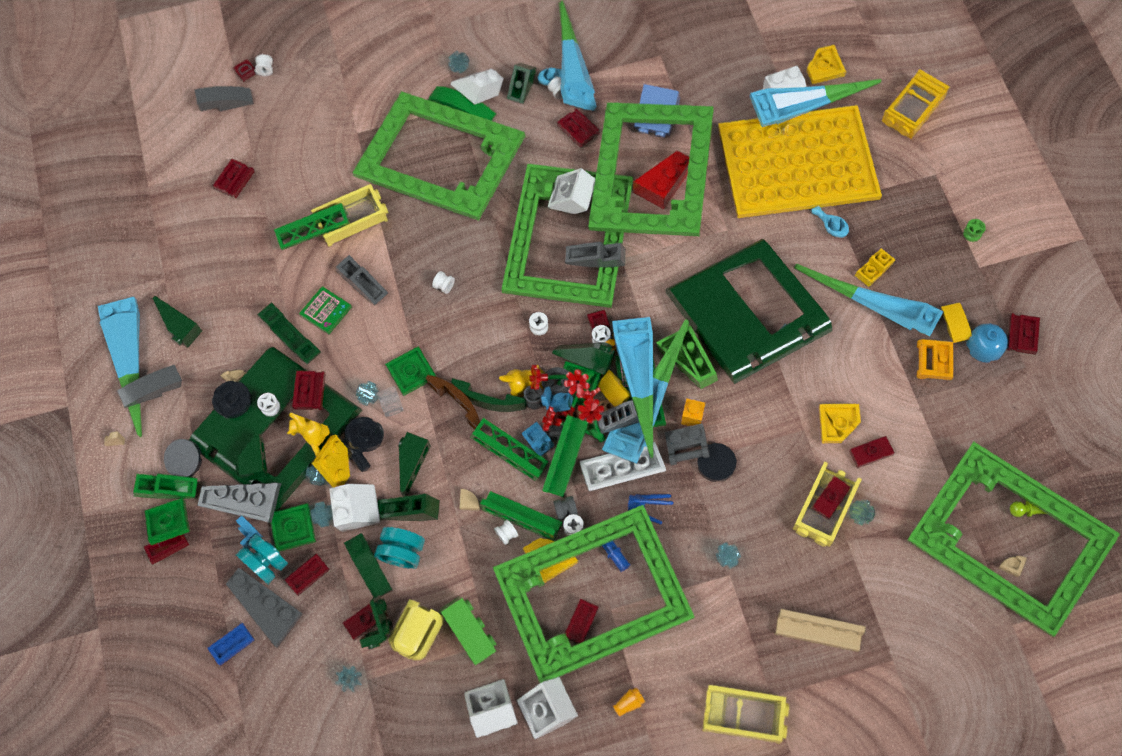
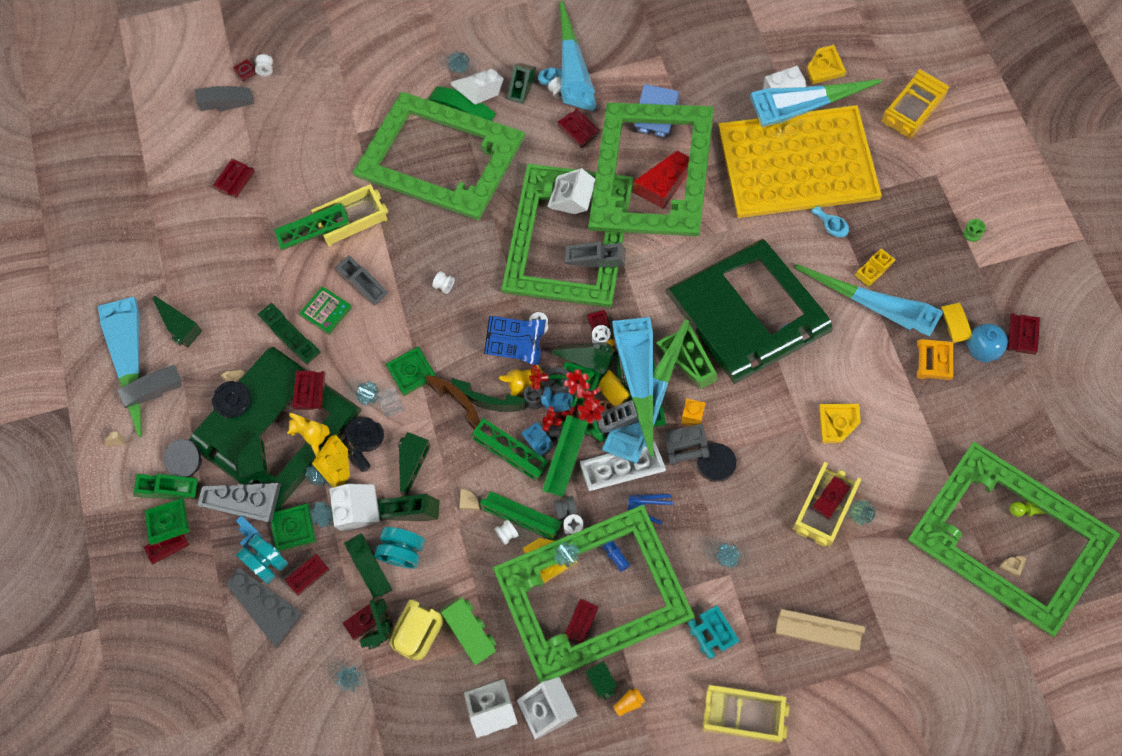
(231, 644): blue plate -> none
(266, 400): white wheel -> none
(514, 338): none -> blue piece
(567, 554): none -> clear light blue gear
(601, 681): none -> dark green slope
(718, 628): none -> teal plate
(871, 452): dark red plate -> none

